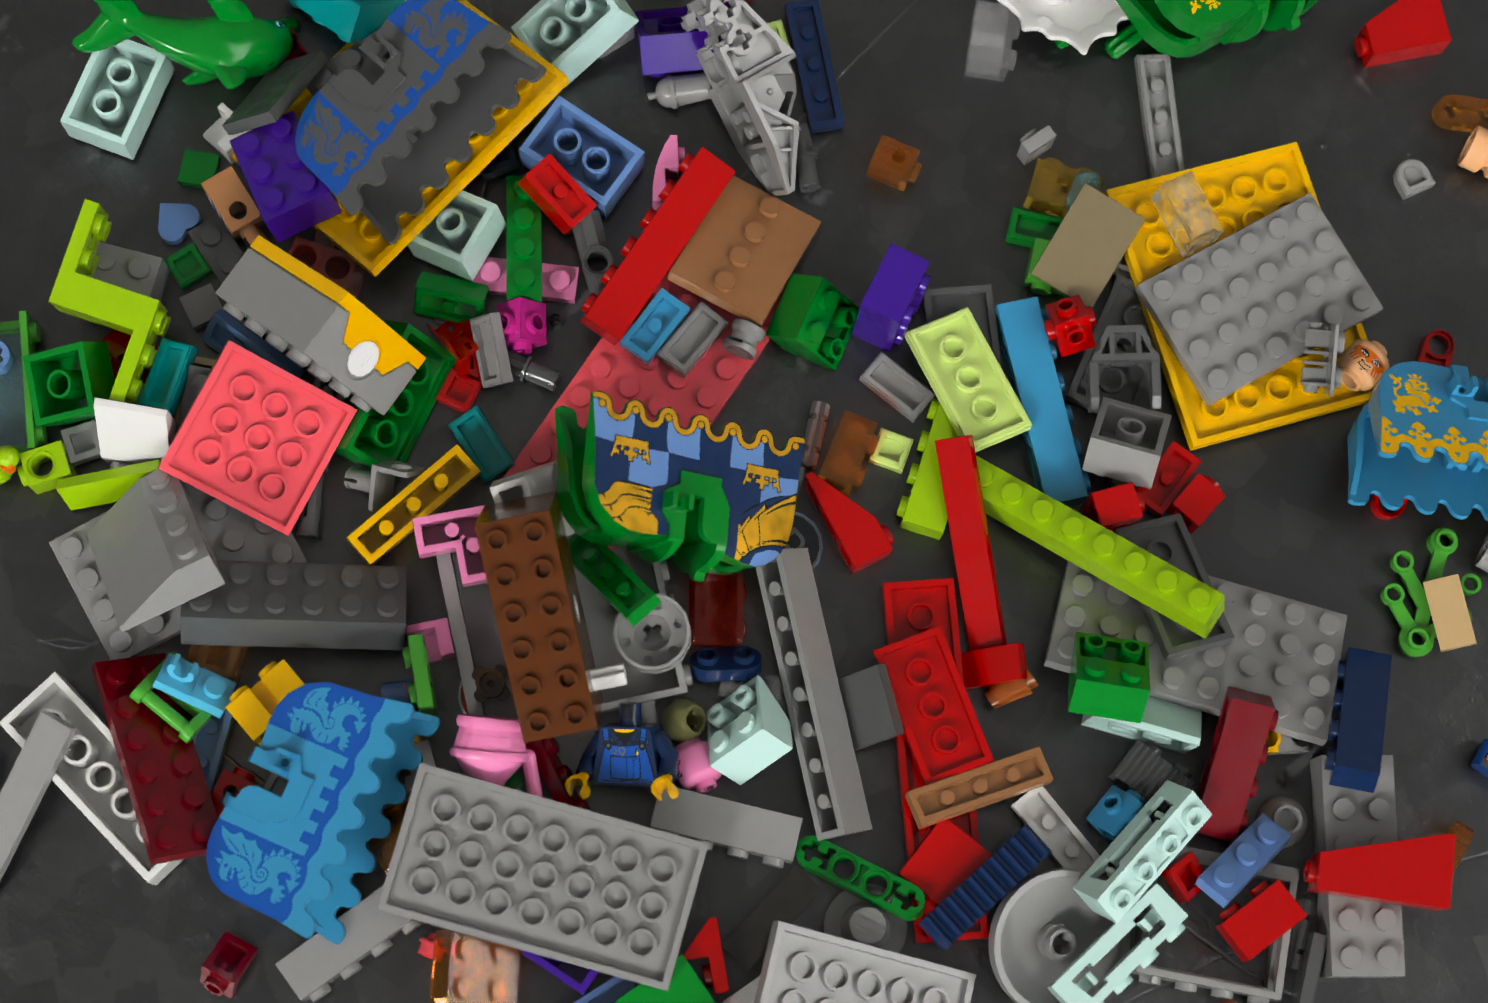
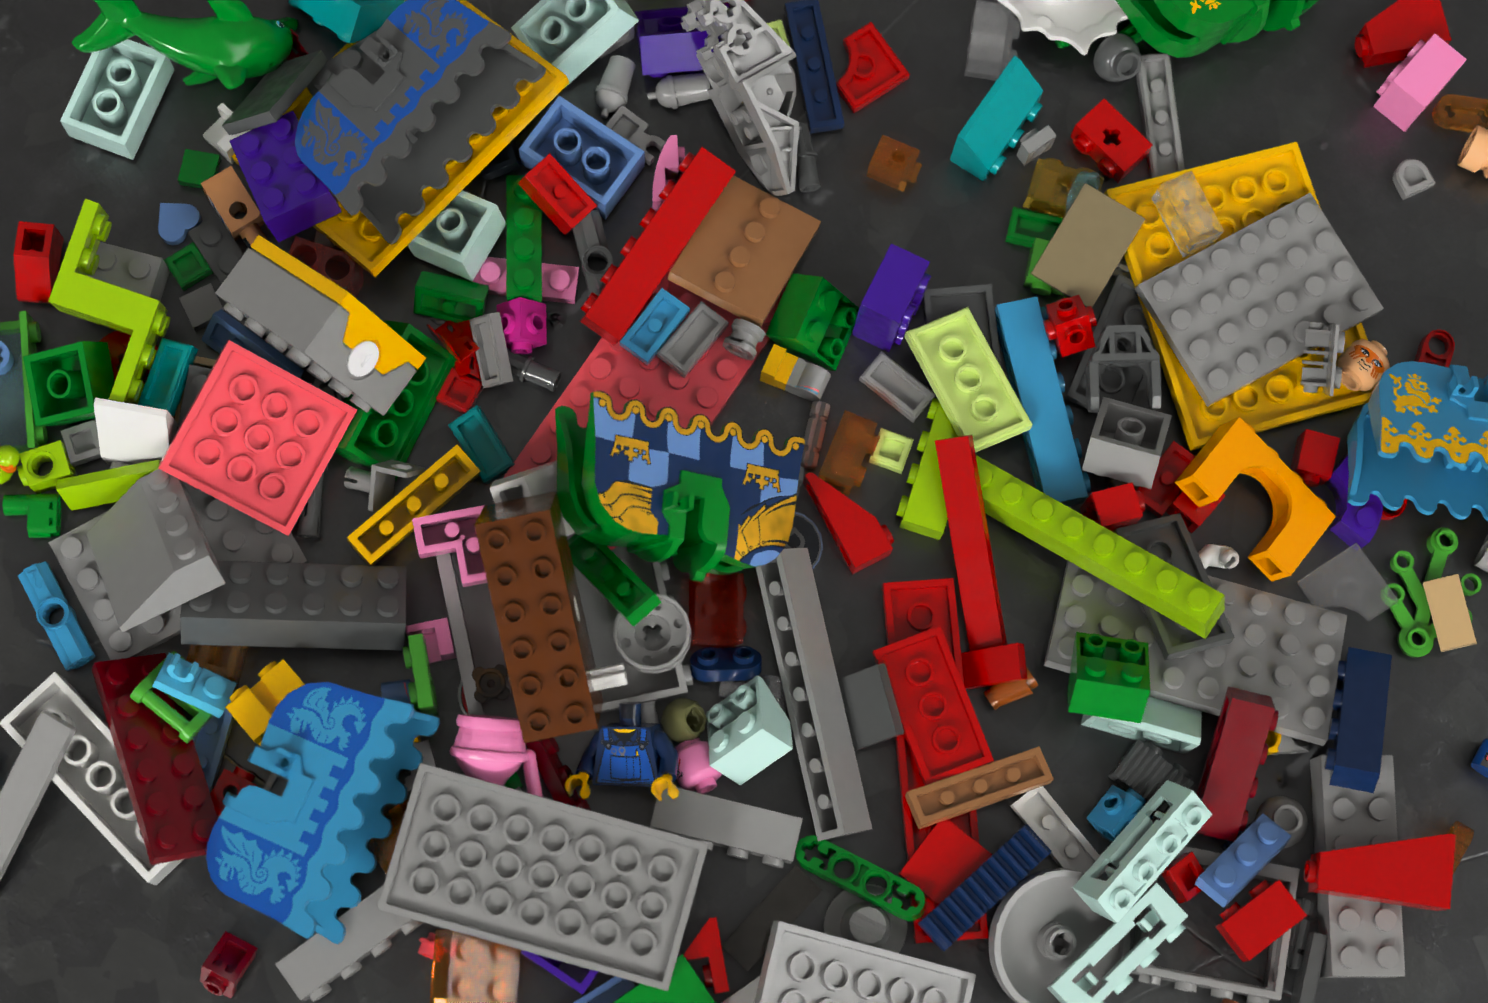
(36, 260): none -> red slope
(42, 512): none -> green piece
(46, 597): none -> dark azure piece
(614, 85): none -> light grey piece
(634, 130): none -> light grey plate
(794, 374): none -> leg
(871, 68): none -> red tile
(998, 121): none -> teal slope
(1106, 125): none -> red brick
(1117, 58): none -> dark grey piece
(1218, 556): none -> white arm
(1297, 512): none -> light orange arch
(1314, 457): none -> red brick
(1350, 583): none -> clear tile
(1352, 522): none -> dark purple brick
(1417, 81): none -> bright pink brick

